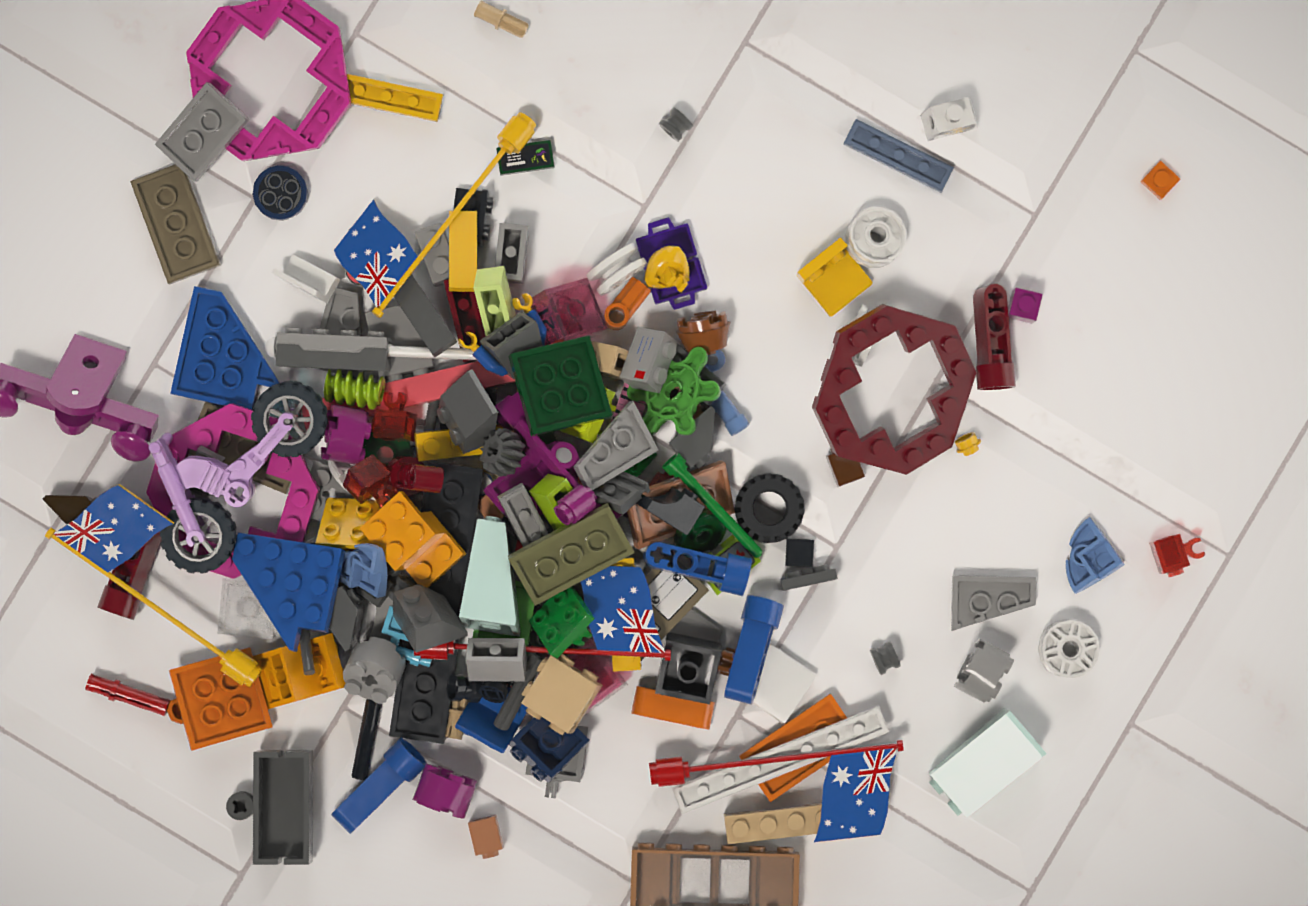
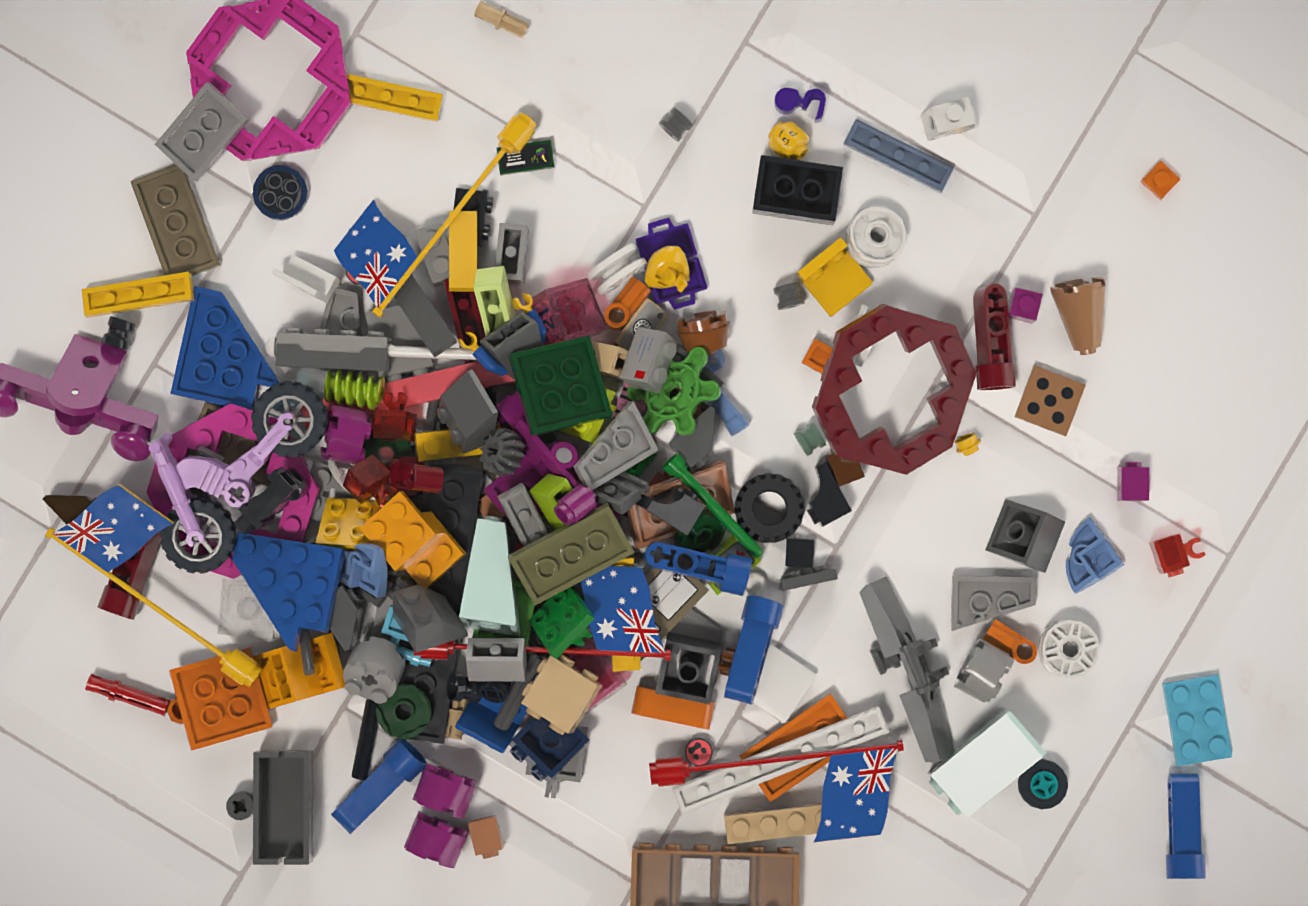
(116, 339): none -> black wheel
(137, 294): none -> yellow plate
(262, 508): none -> black hips
(419, 718): none -> dark green tile
(436, 839): none -> magenta brick
(647, 316): none -> slope
(698, 752): none -> tile
(756, 585): none -> white tile
(788, 100): none -> dark purple leg
(788, 140): none -> yellow head
(788, 296): none -> dark grey wheel
(797, 190): none -> black brick
(809, 439): none -> sand green wheel
(817, 356): none -> orange plate
(829, 500): none -> black arch
(897, 637): none -> dark grey piece
(1008, 641): none -> orange piece
(1025, 535): none -> dark grey slope
(1049, 401): none -> medium nougat tile
(1052, 782): none -> black wheel
(1081, 311): none -> medium nougat cone
(1133, 482): none -> magenta brick
(1184, 824): none -> blue beam
(1197, 720): none -> medium azure plate

